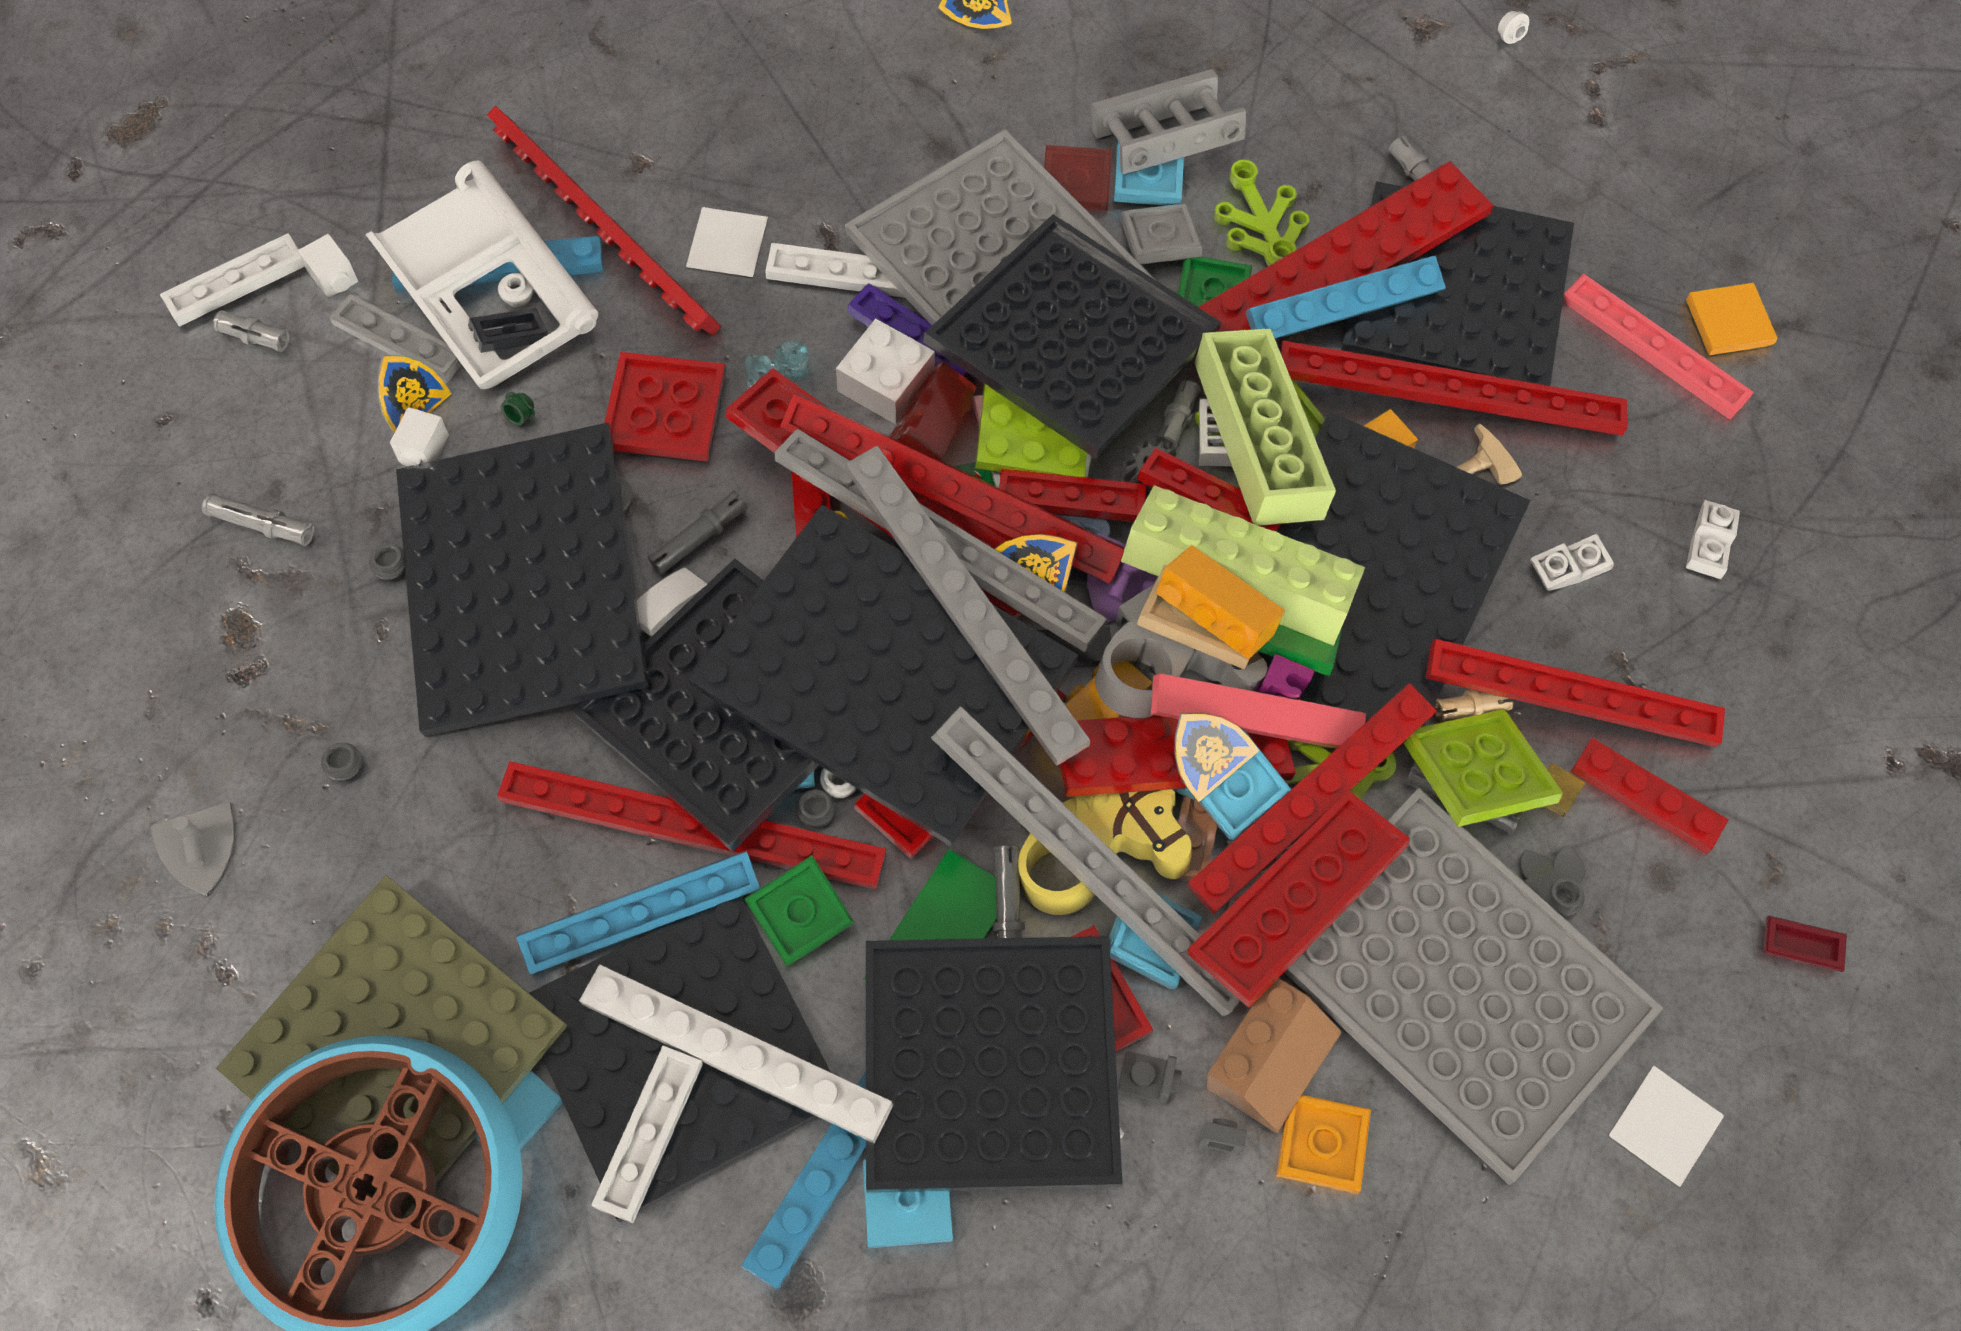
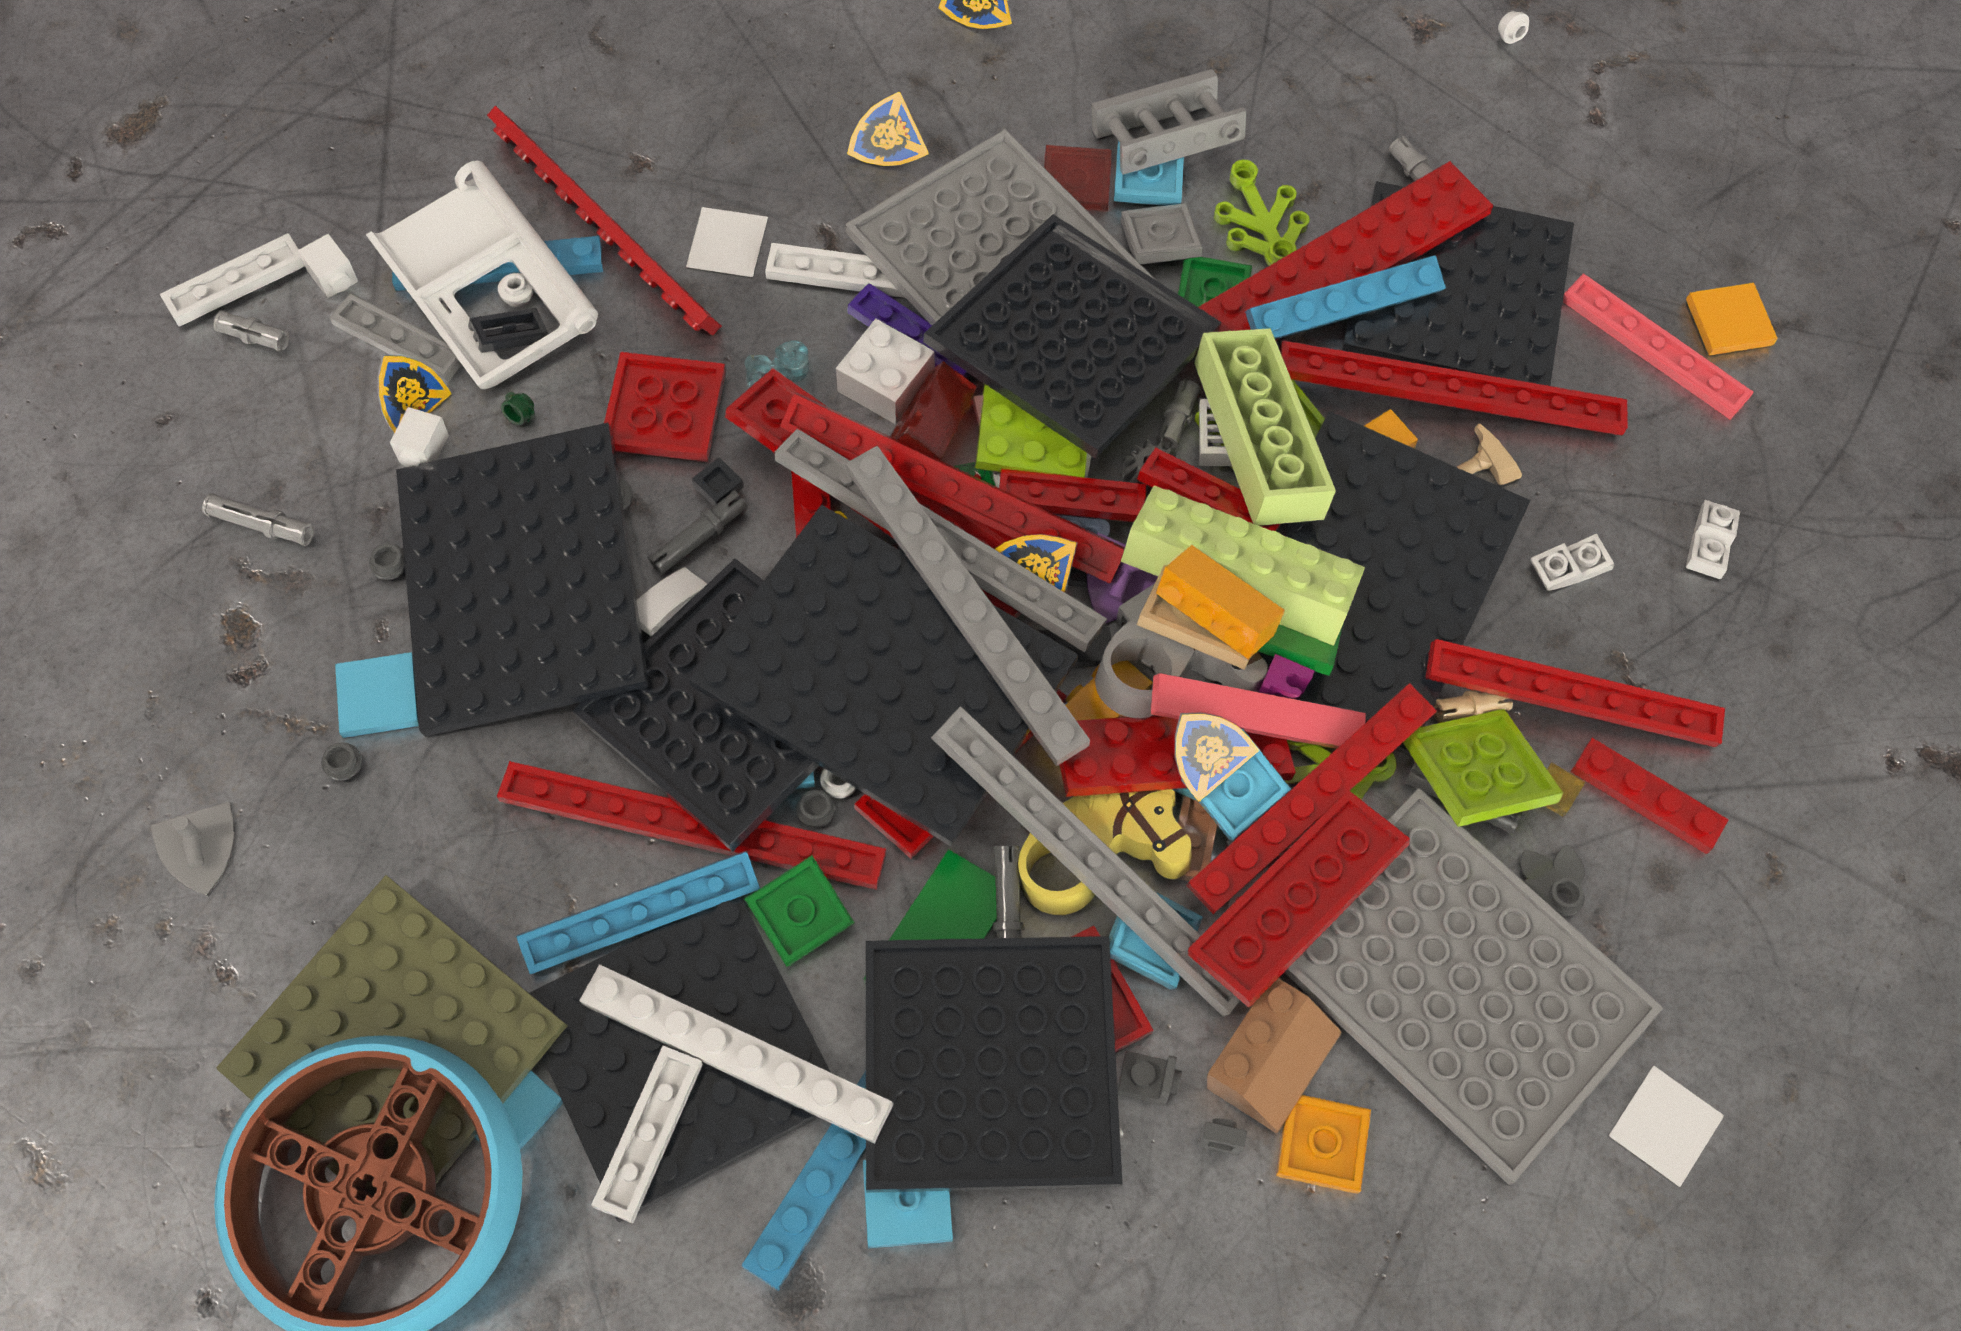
(376, 695): none -> medium azure tile
(717, 481): none -> black plate
(887, 134): none -> shield
(1805, 943): dark red tile -> none

